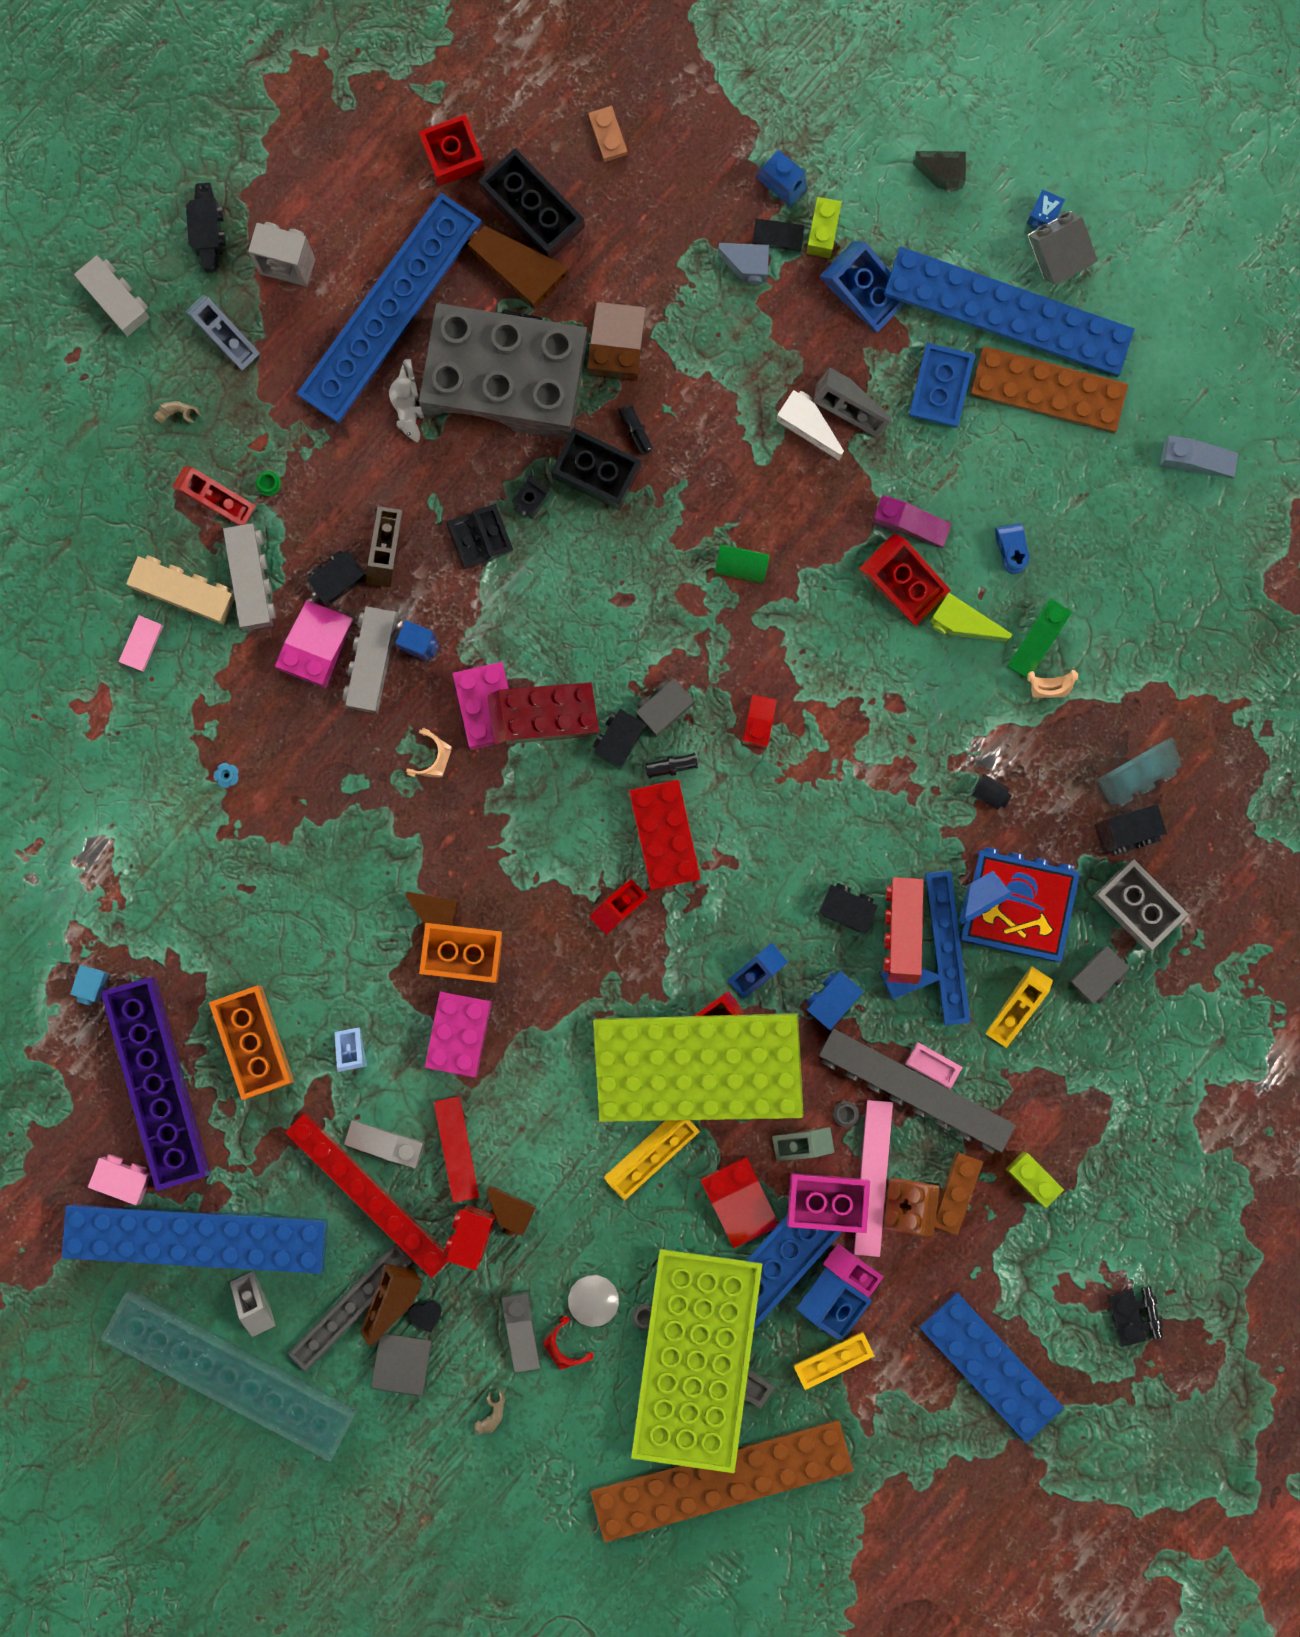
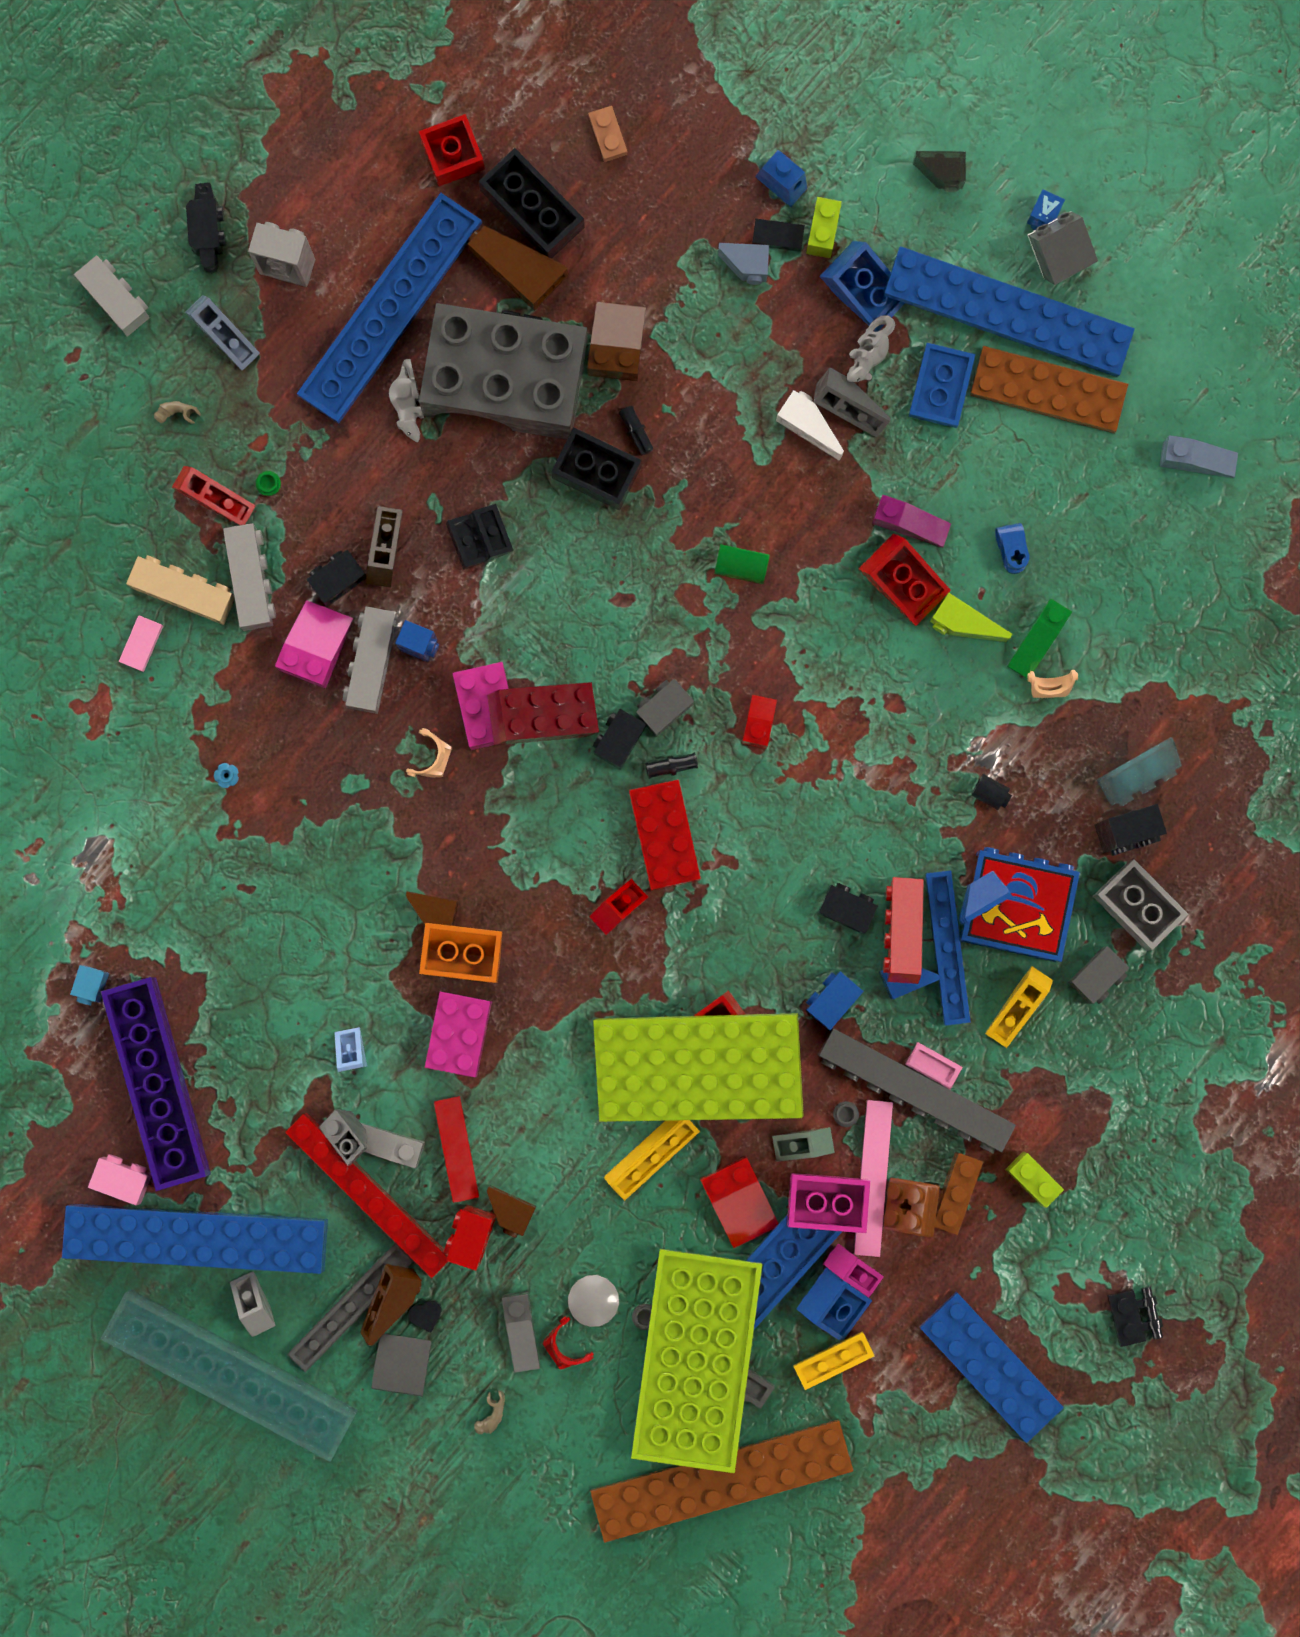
(251, 1042): orange brick -> none
(345, 1134): none -> dark grey slope
(540, 493): black brick -> none
(757, 970): blue slope -> none
(872, 349): none -> light grey animal

